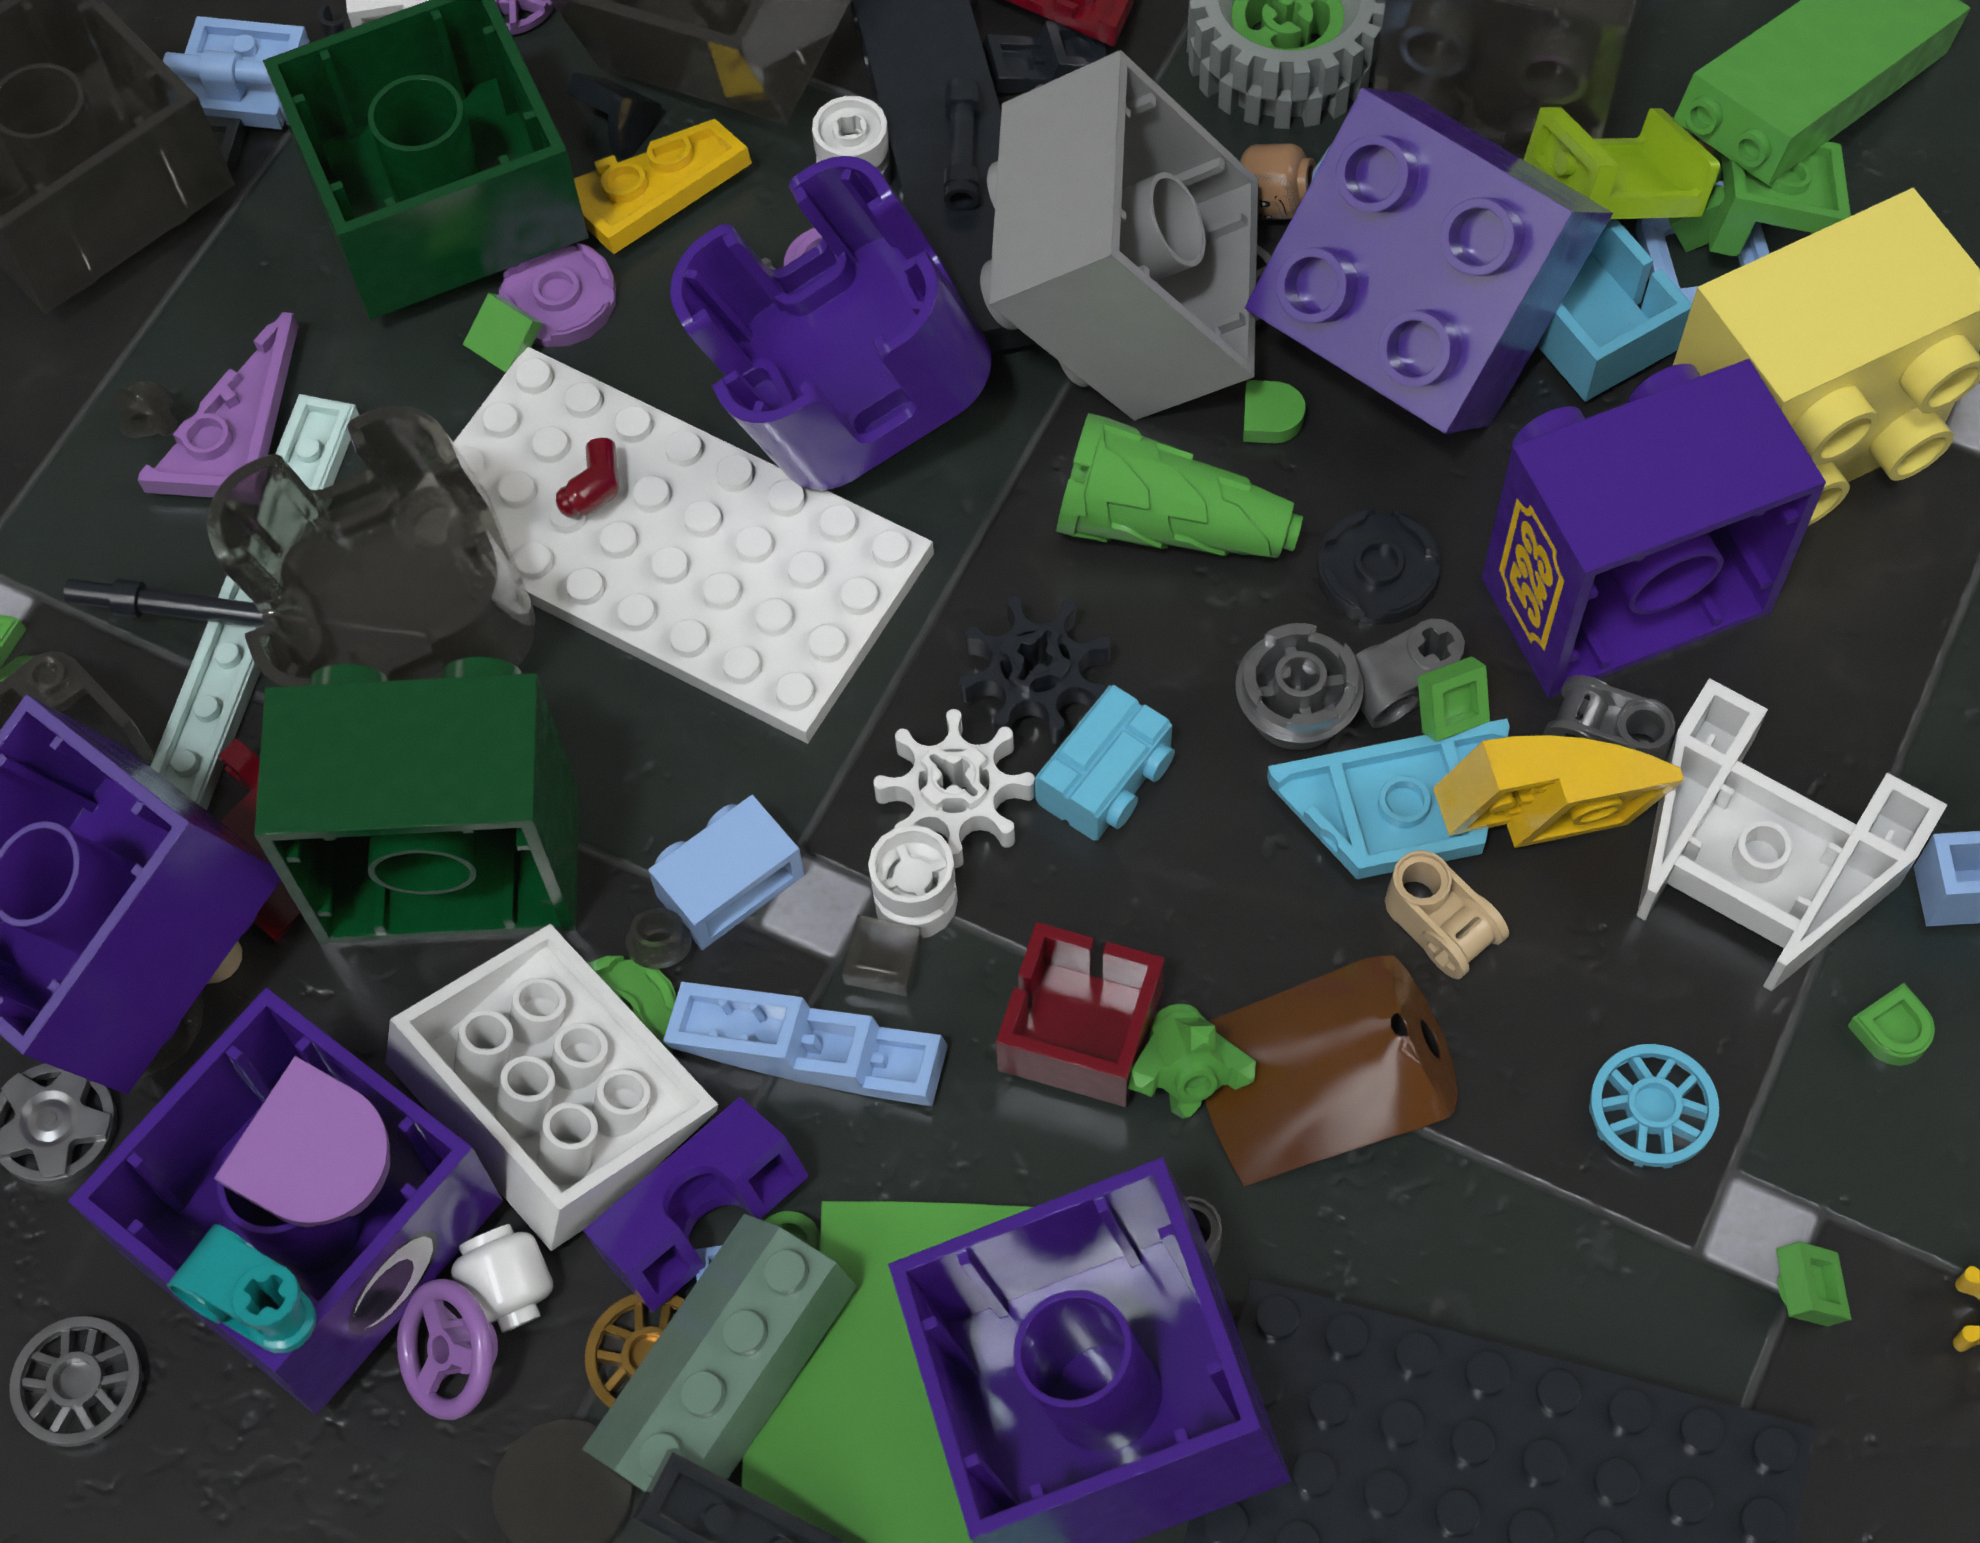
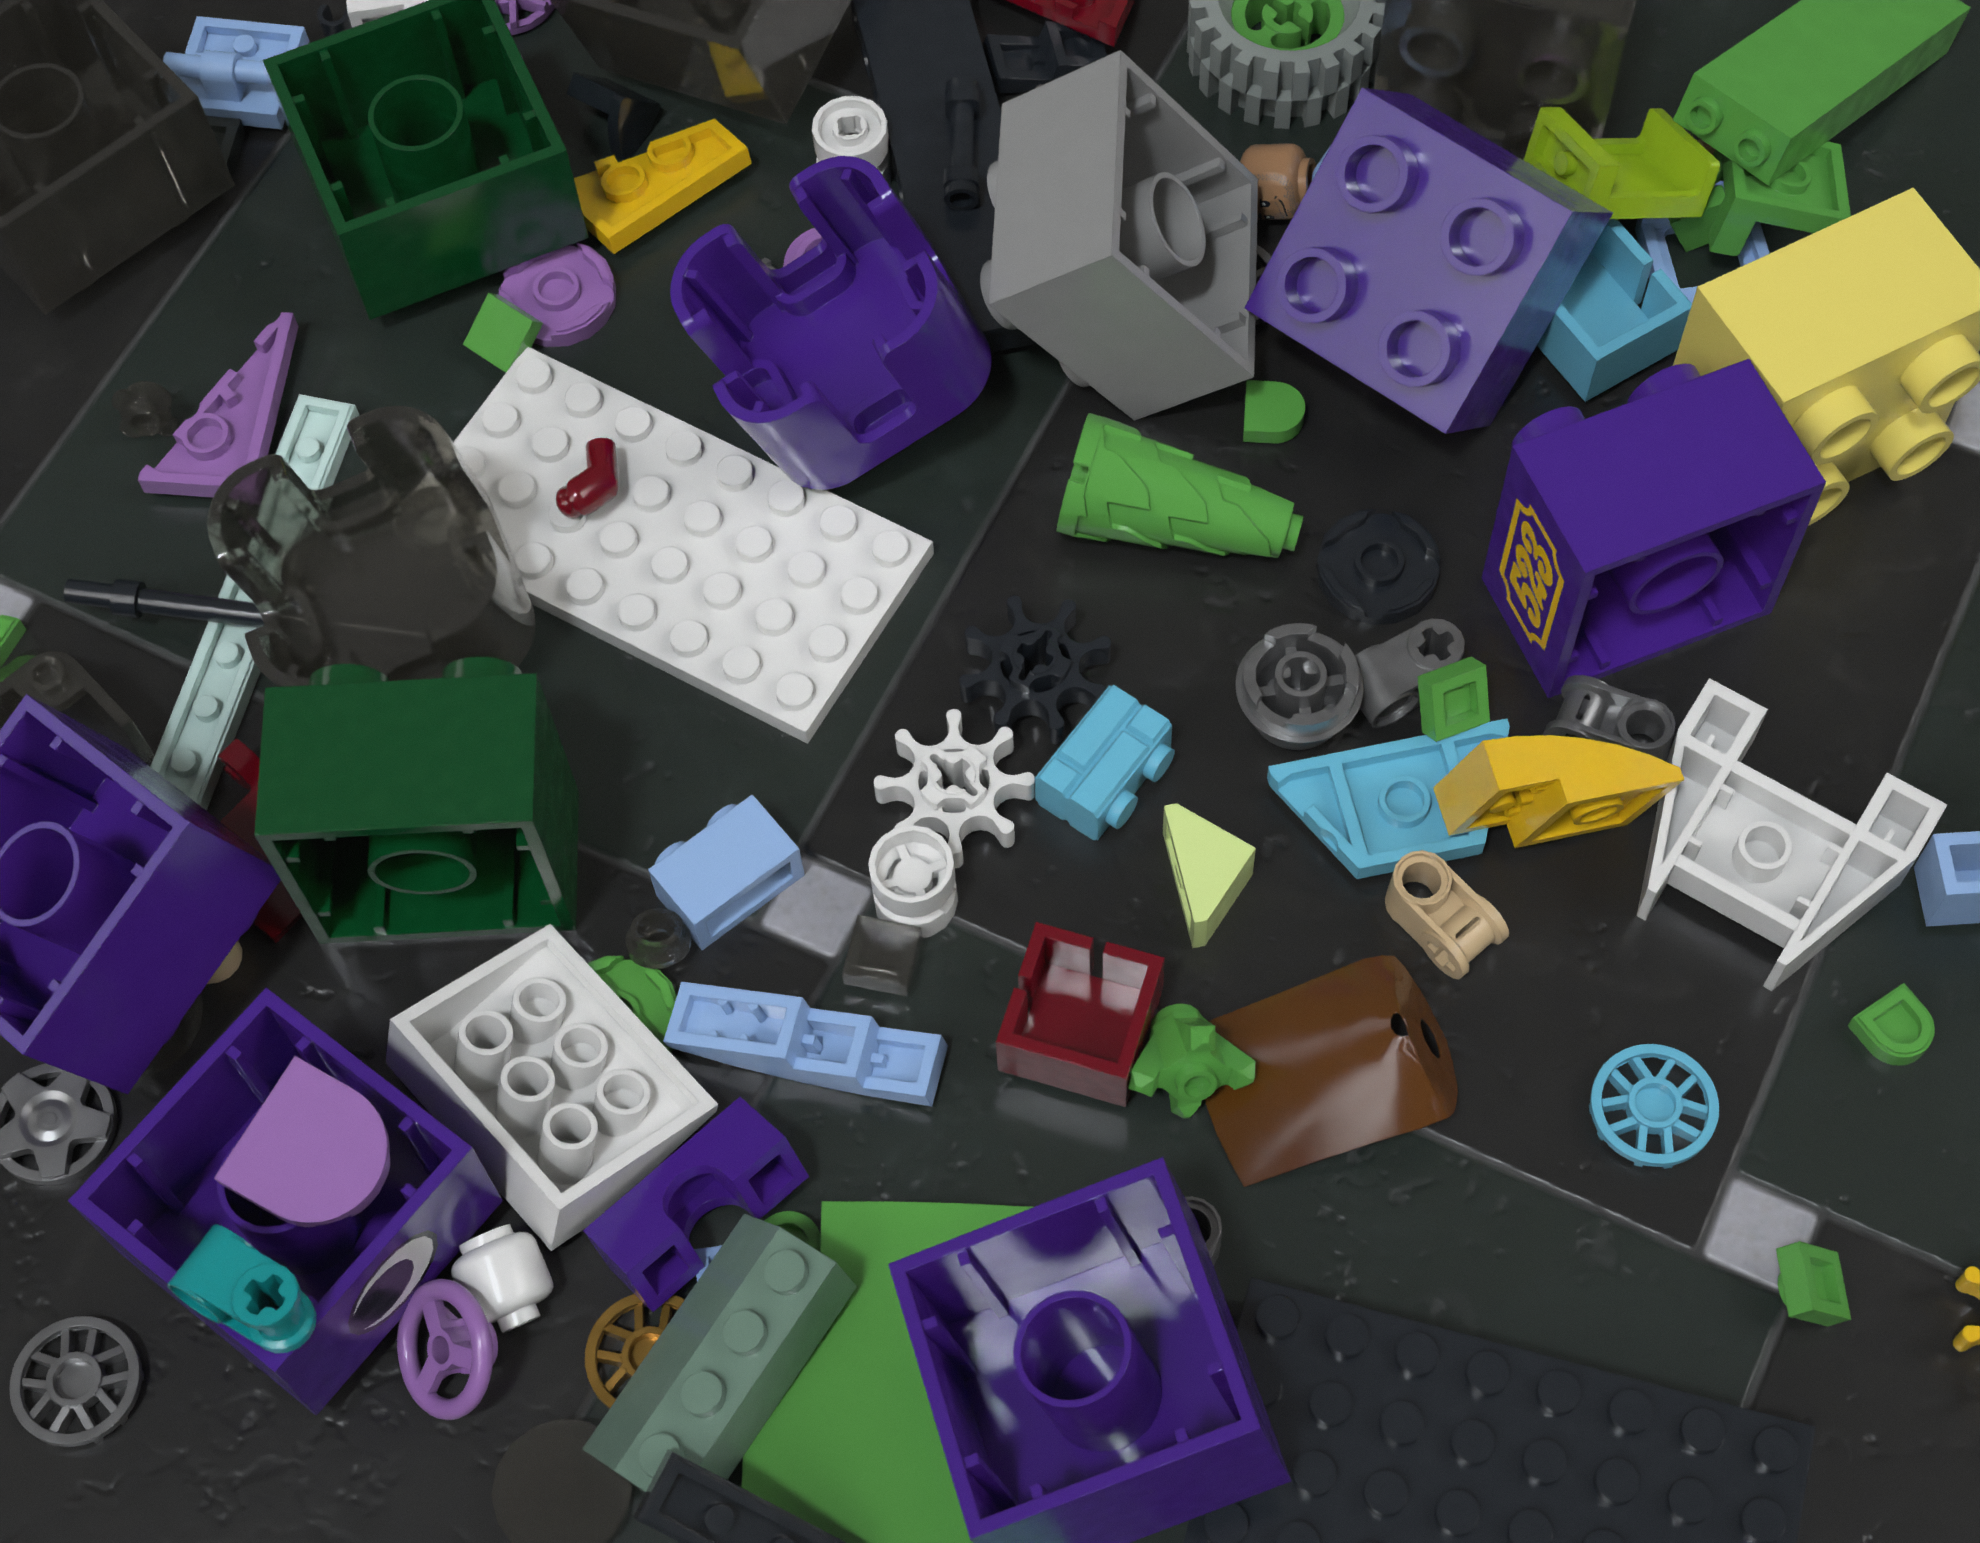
(1207, 869): none -> yellowish green slope

